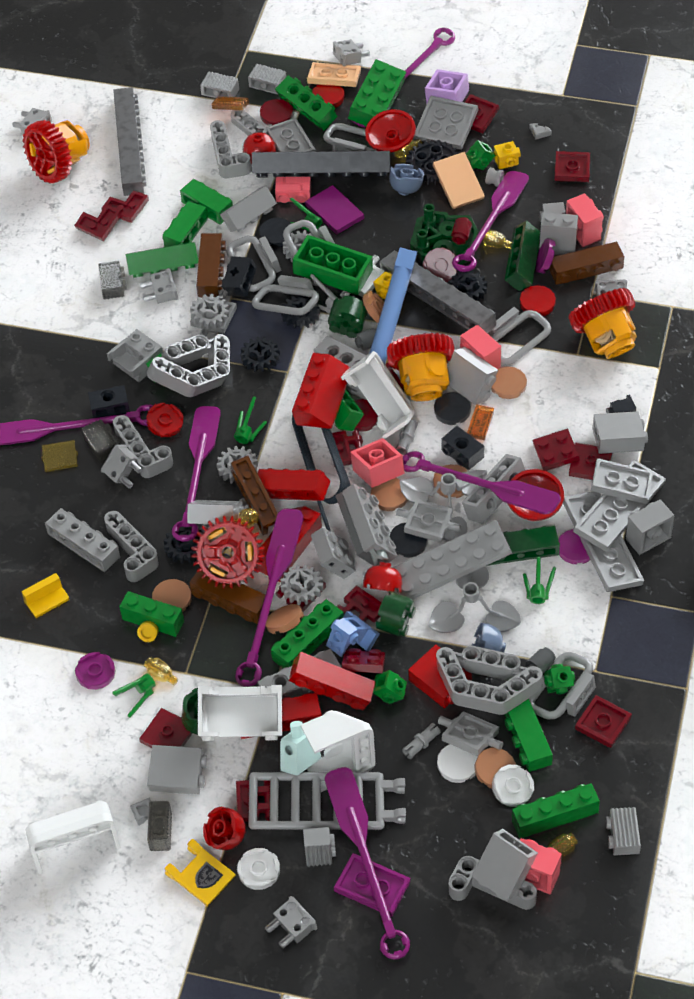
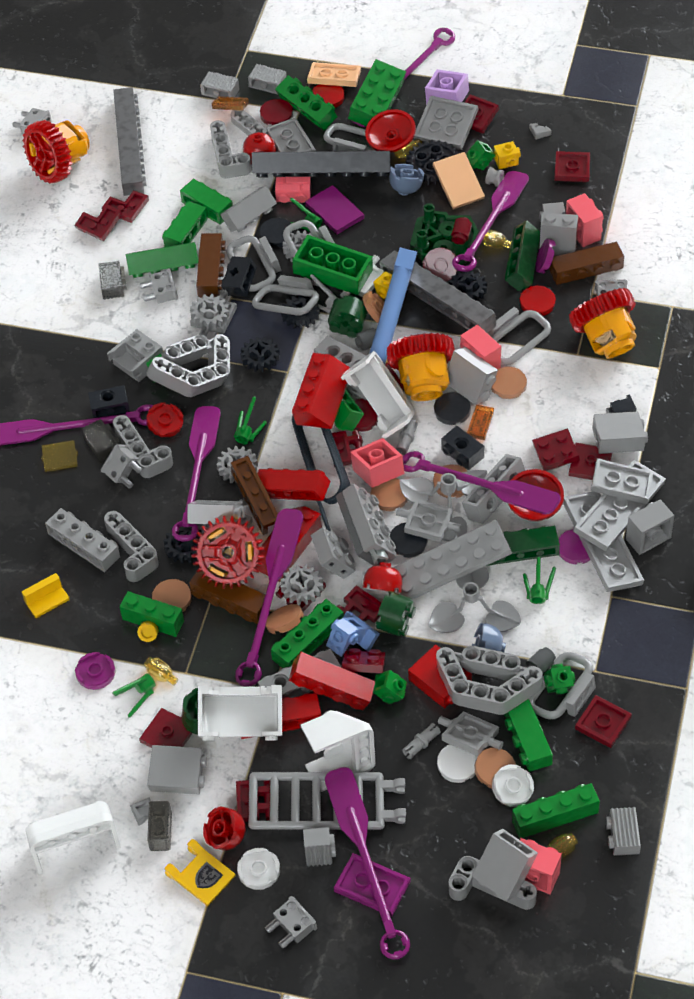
(249, 515): clear yellow plant -> none
(296, 751): light aqua torso -> none
(348, 52): light grey piece -> none

